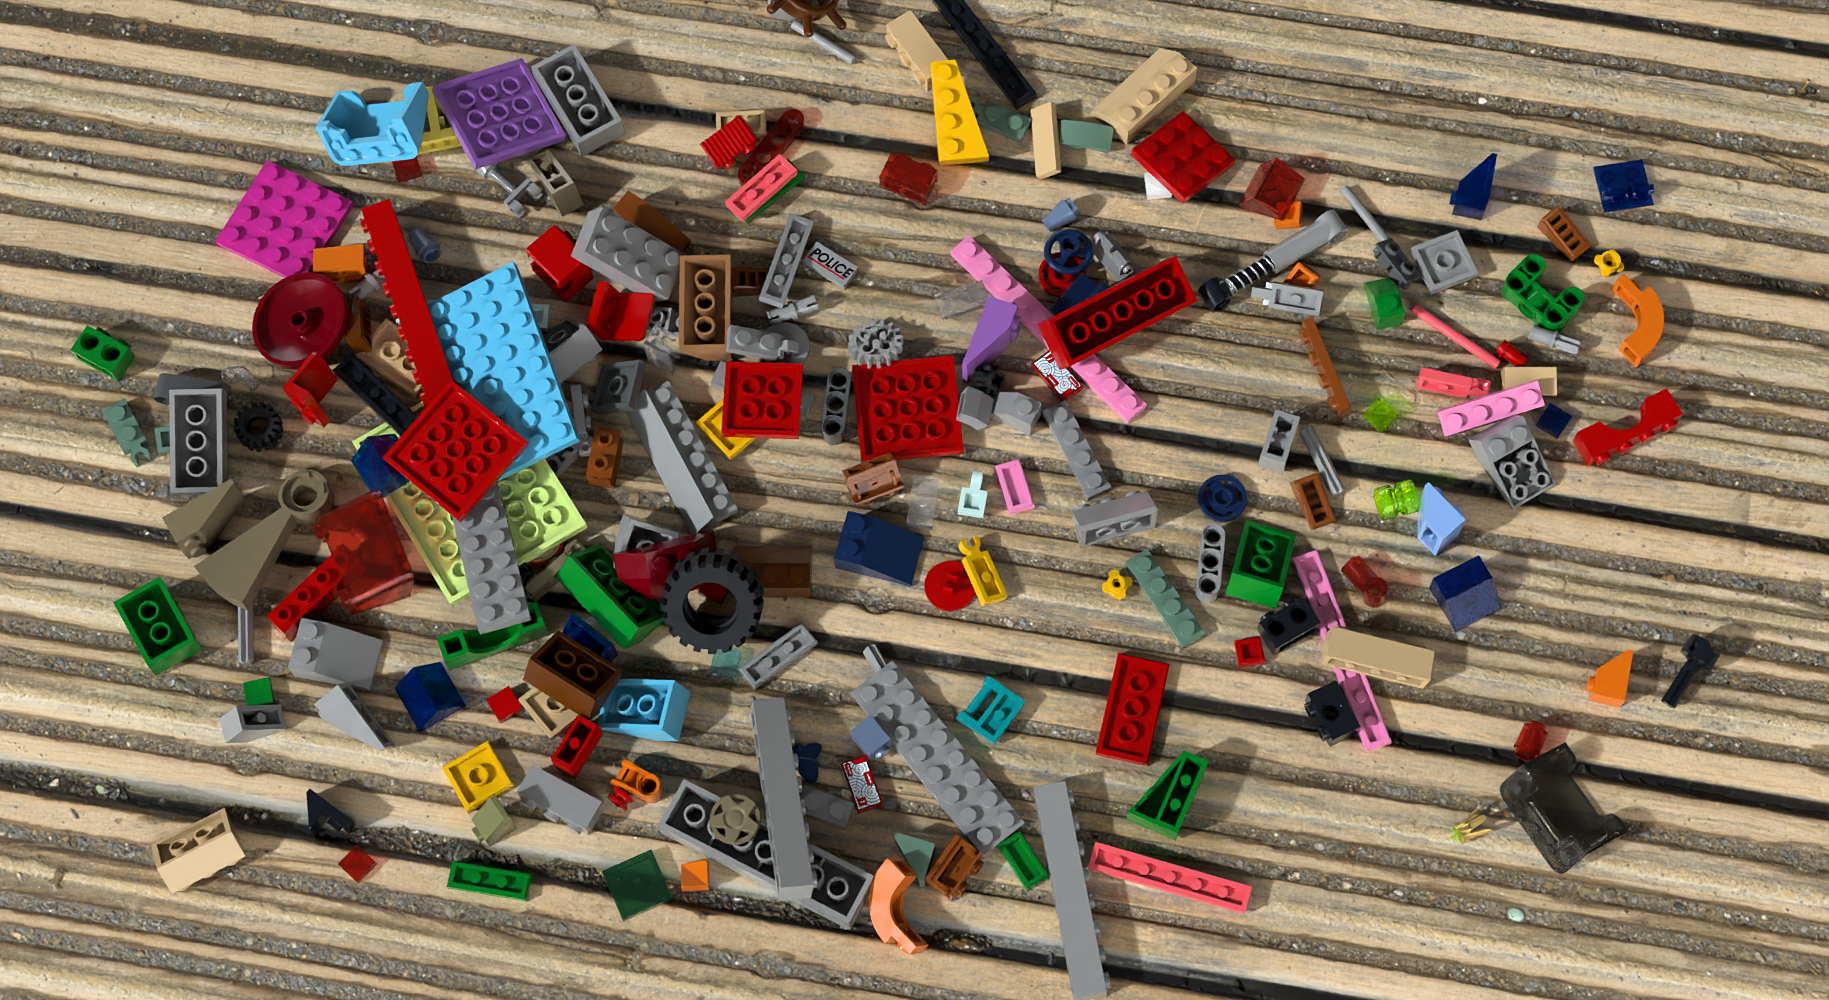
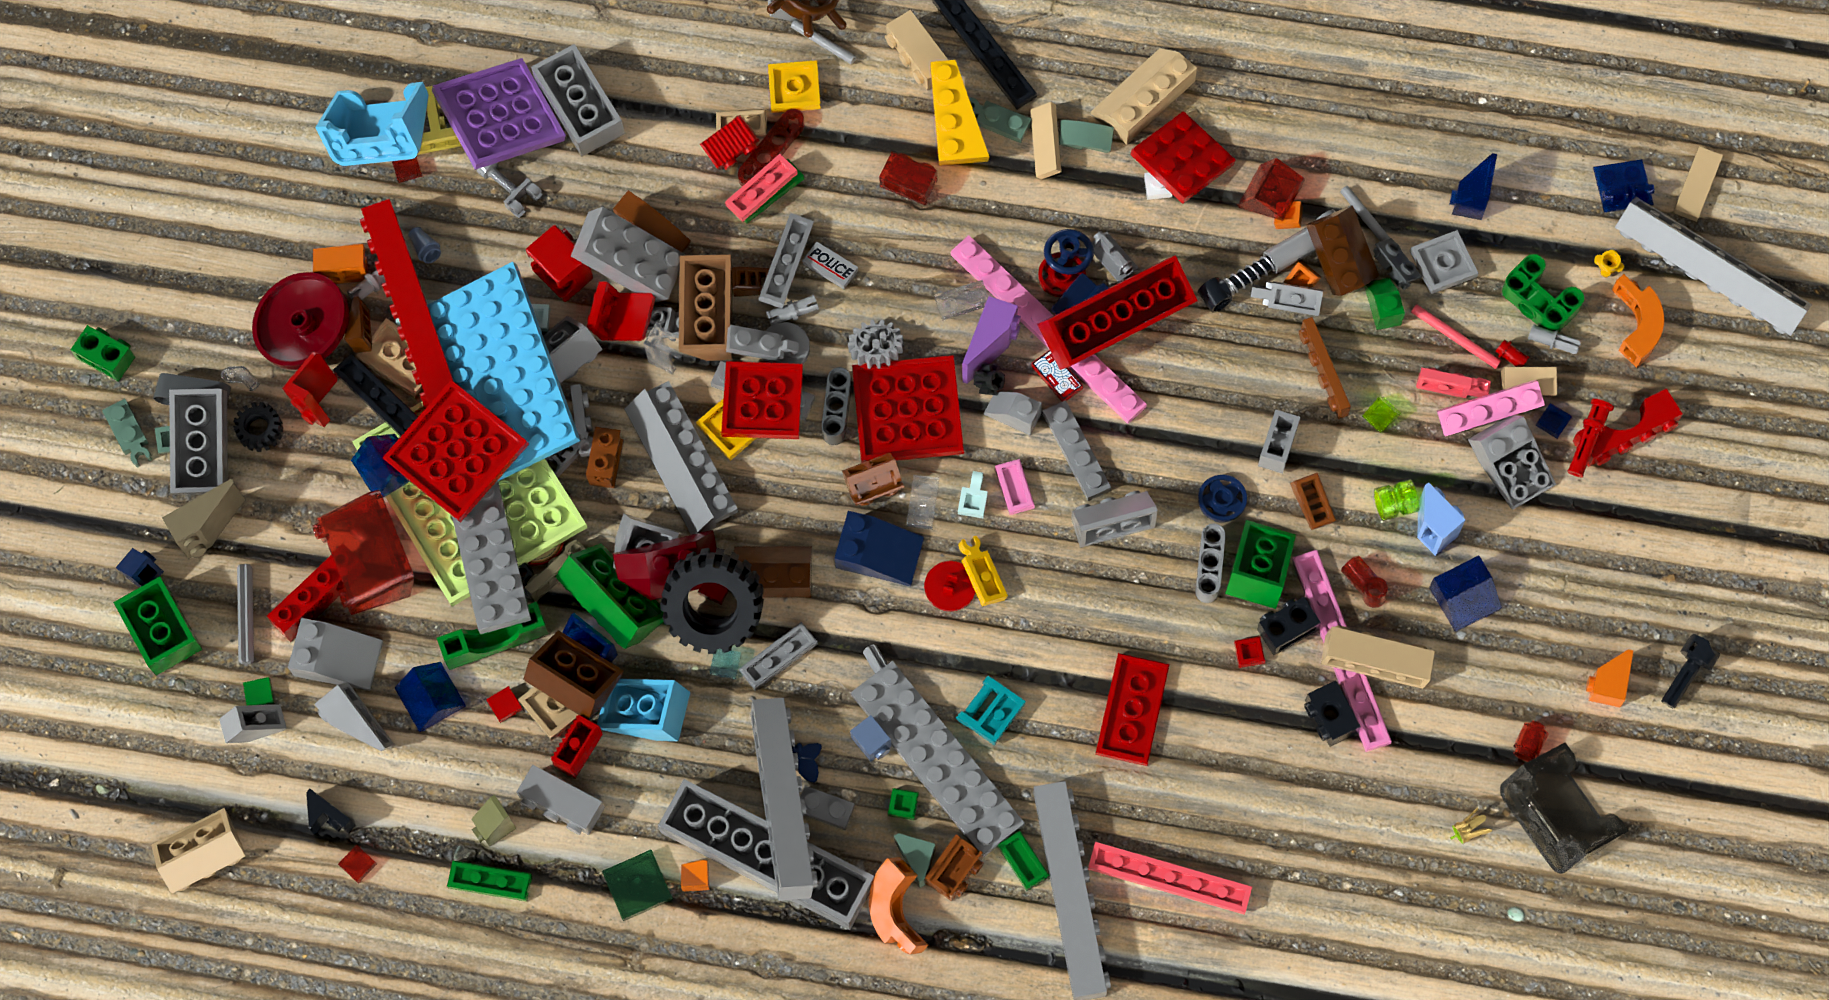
(139, 567): none -> dark blue brick
(245, 562): dark tan piece -> none
(283, 221): dark pink plate -> none
(478, 776): yellow tile -> none
(555, 181): dark tan slope -> none
(618, 387): dark grey plate -> none
(620, 798): red bush -> none
(633, 781): orange piece -> none
(735, 819): dark tan wheel -> none
(794, 86): none -> yellow plate
(861, 784): tile -> none
(903, 804): none -> green tile
(974, 408): light grey piece -> none
(1062, 214): sand blue cone -> none
(1120, 591): yellow plate -> none
(1165, 598): sand green plate -> none
(1170, 798): green wedge -> none
(1322, 460): light grey axle -> none
(1343, 251): none -> reddish brown slope
(1557, 239): dark orange slope -> none
(1593, 425): none -> red pin
(1697, 184): none -> tan tile
(1712, 266): none -> brick

